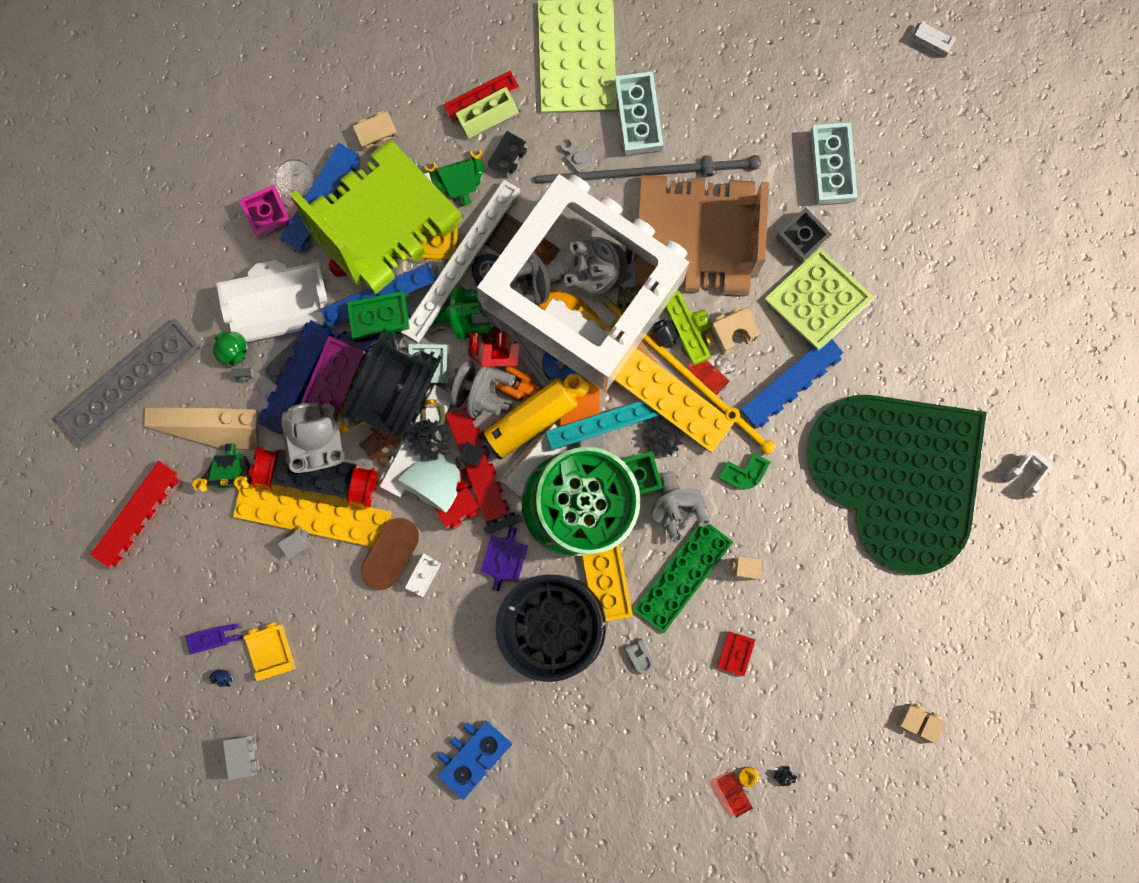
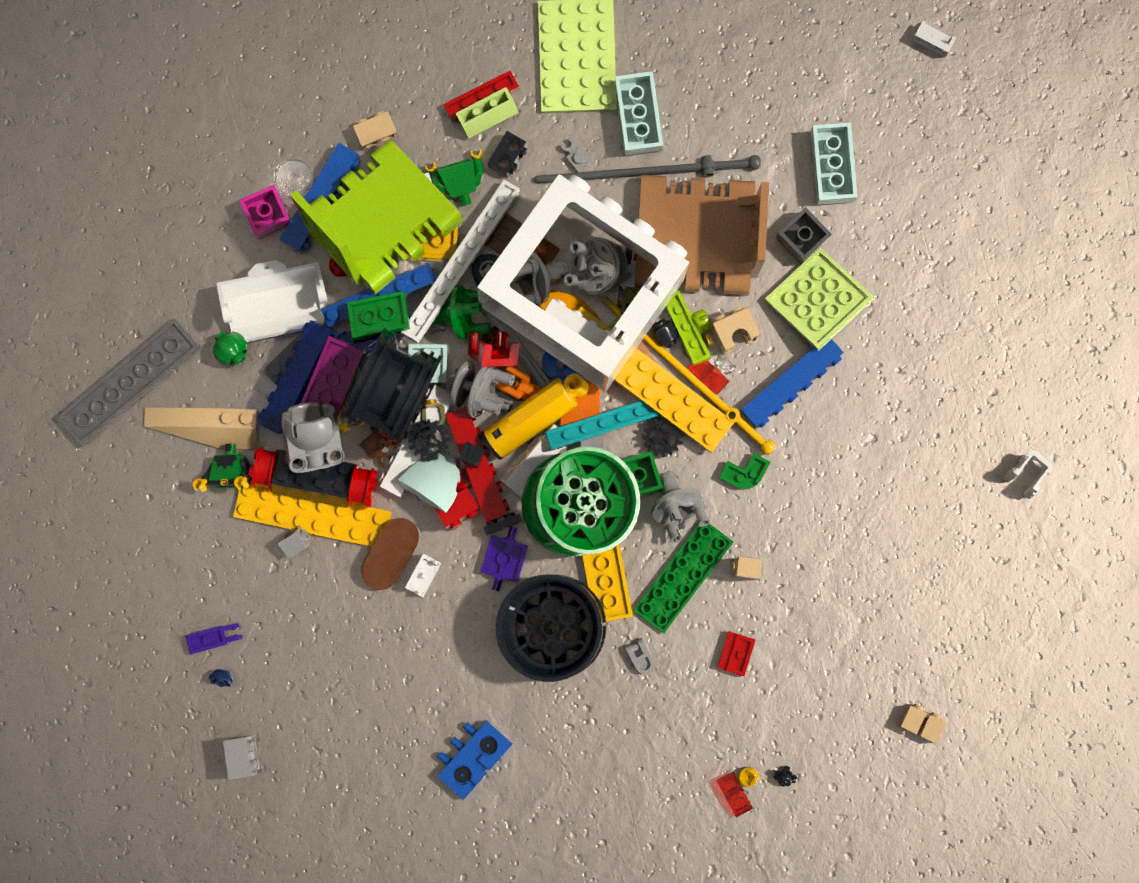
(135, 515): red brick -> none
(242, 374): dark grey plate -> none
(269, 651): yellow panel -> none
(904, 472): dark green plate -> none

